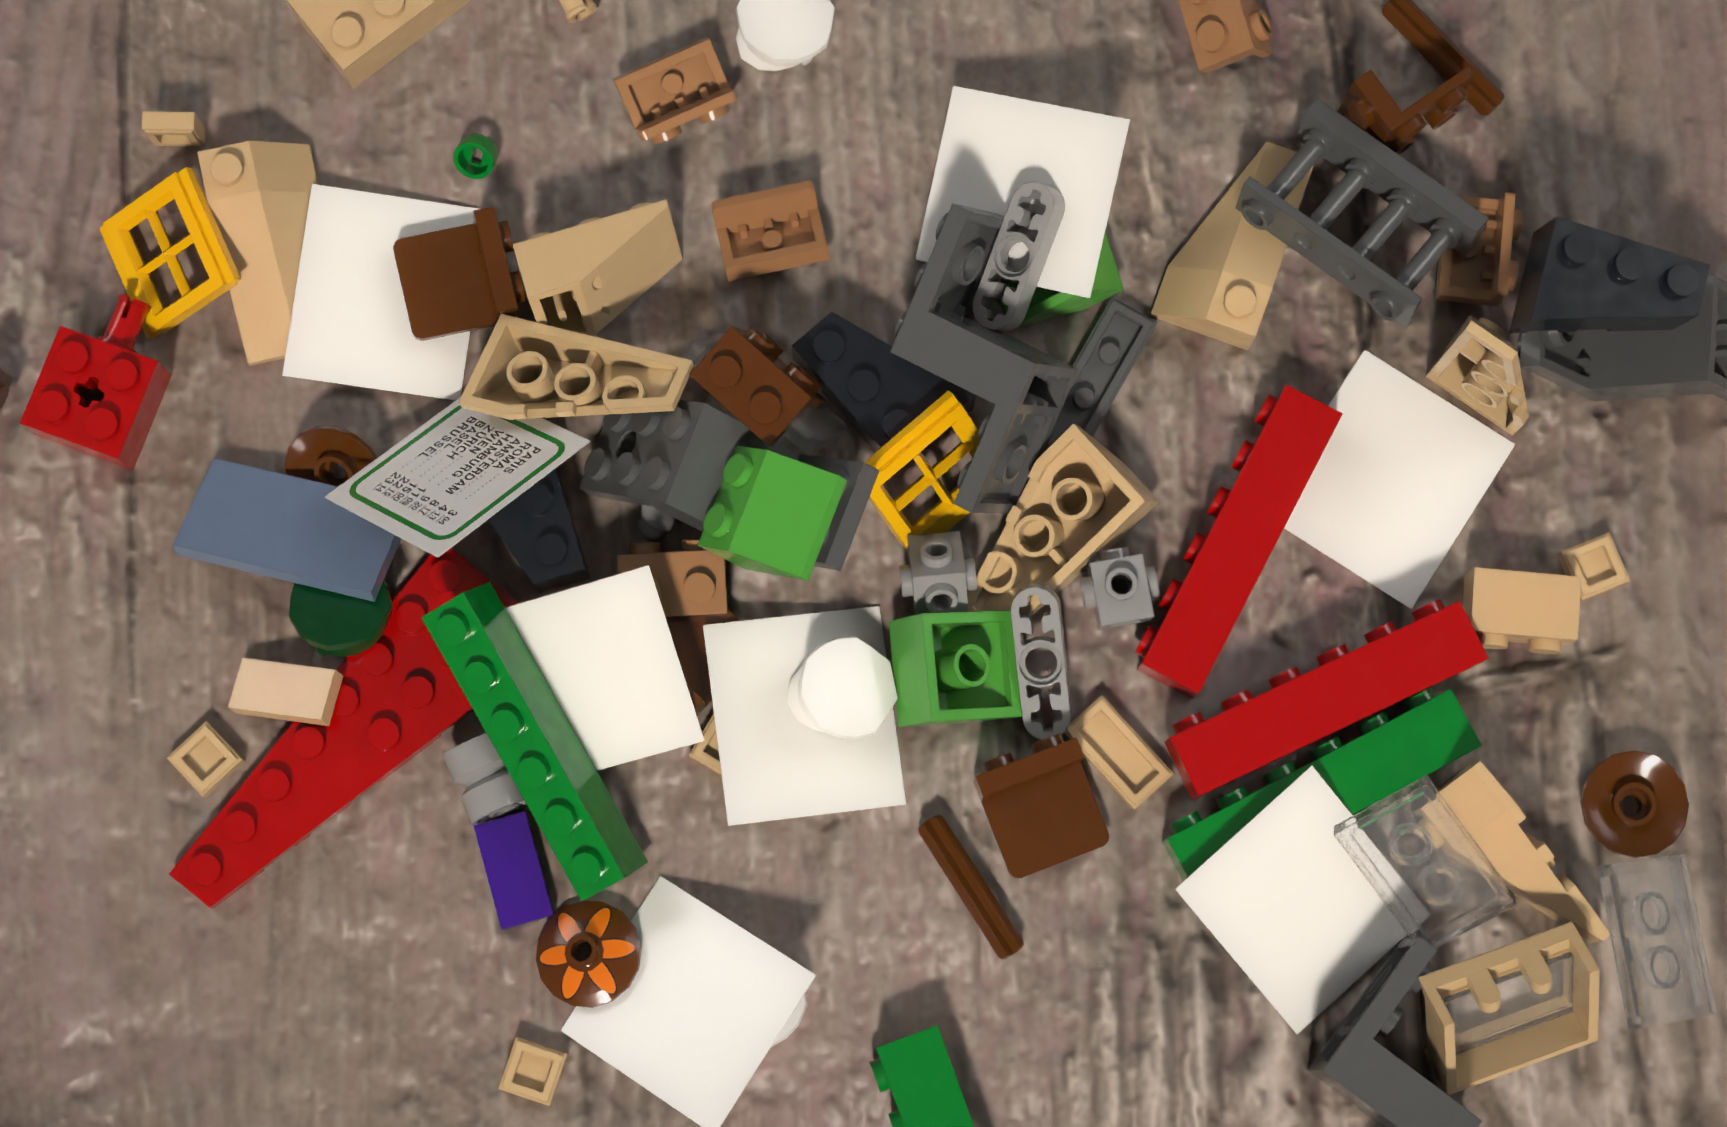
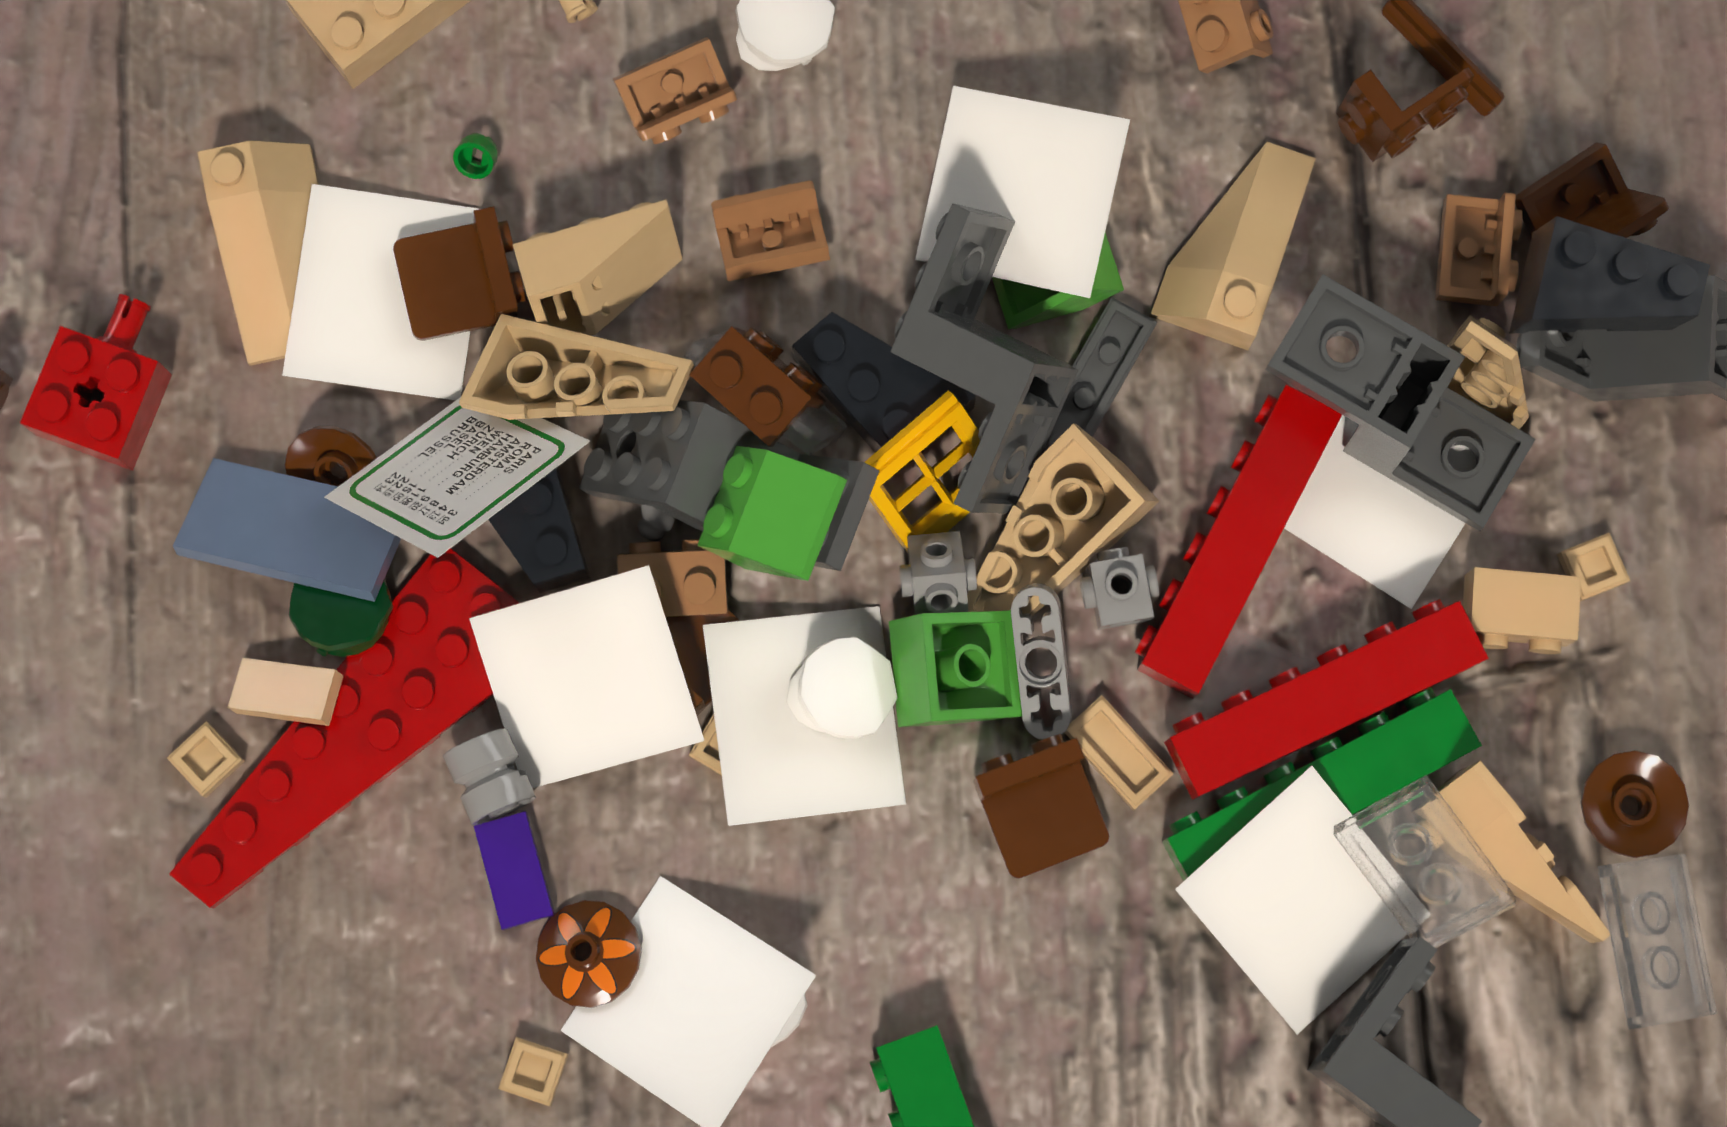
(173, 128): tan tile -> none
(203, 233): yellow piece -> none
(535, 740): green brick -> none
(970, 886): reddish brown axle -> none
(1018, 215): light grey beam -> none
(1388, 175): dark grey fence -> none
(1400, 402): none -> dark grey bracket
(1511, 1007): tan window -> none
(1592, 194): none -> reddish brown bracket

